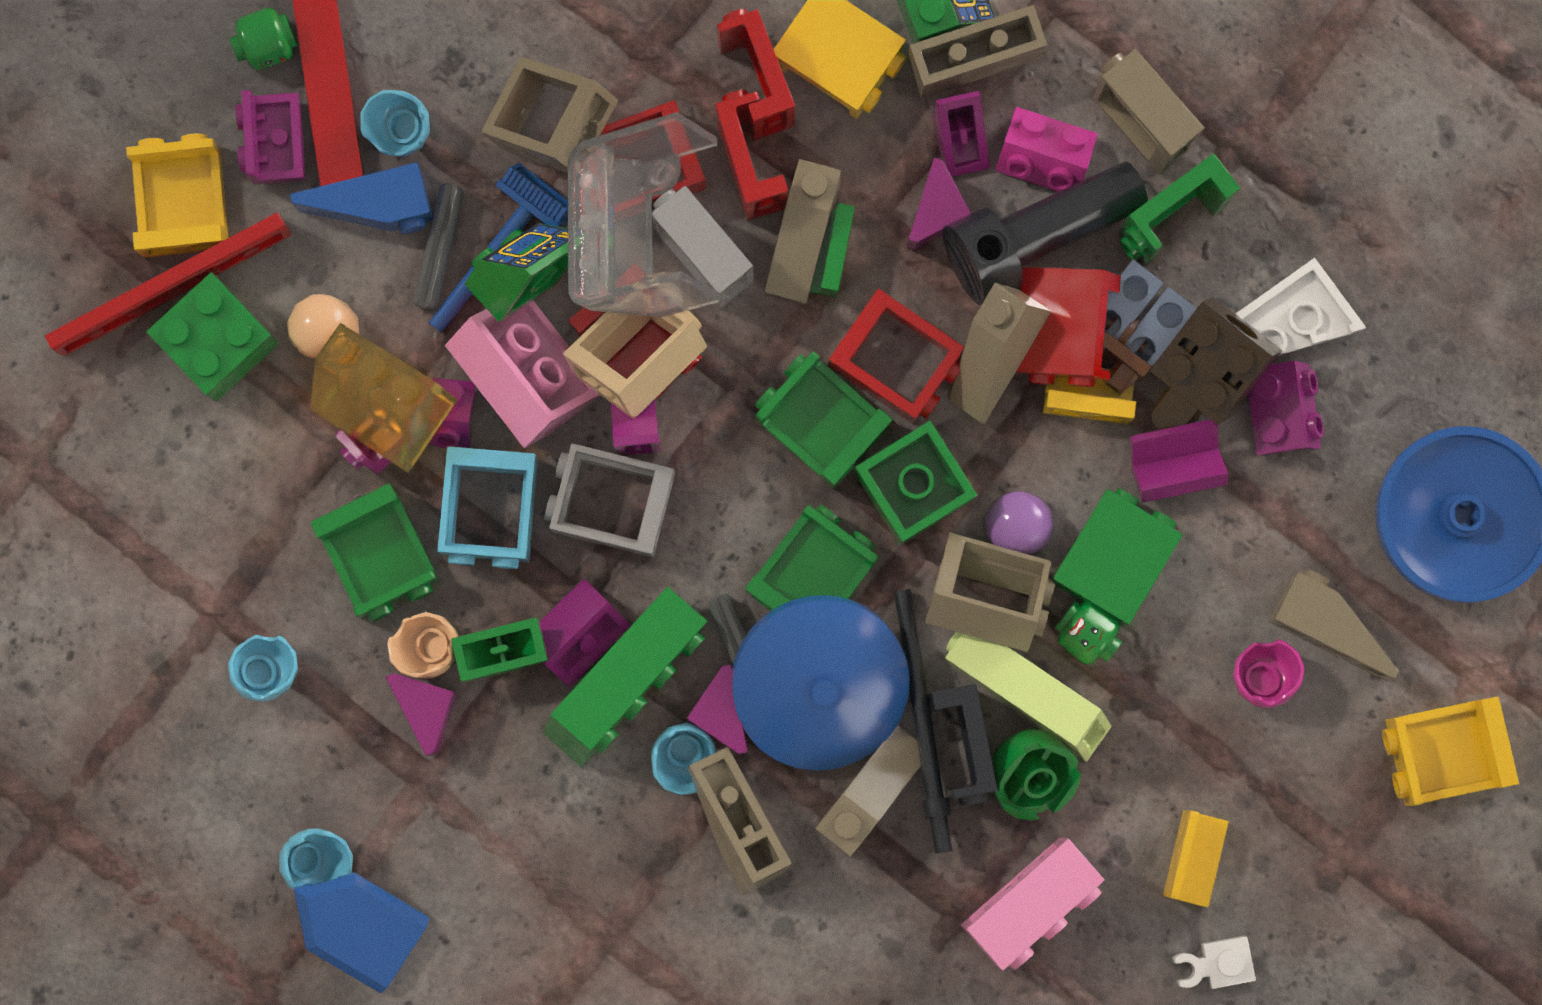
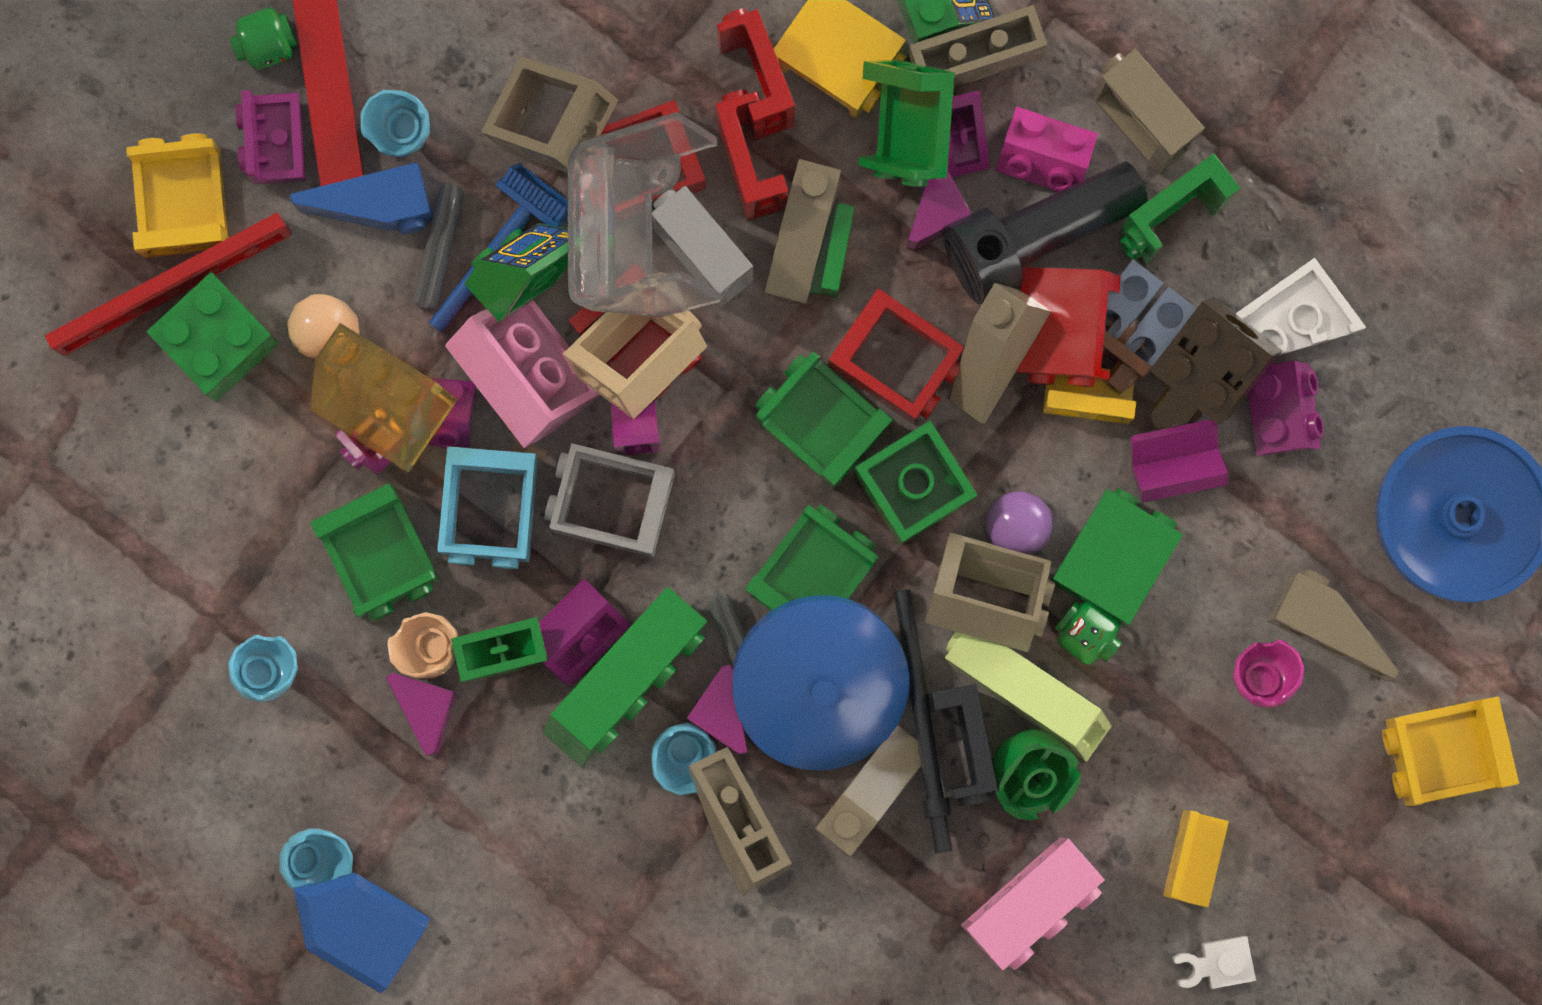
(911, 121): none -> green panel

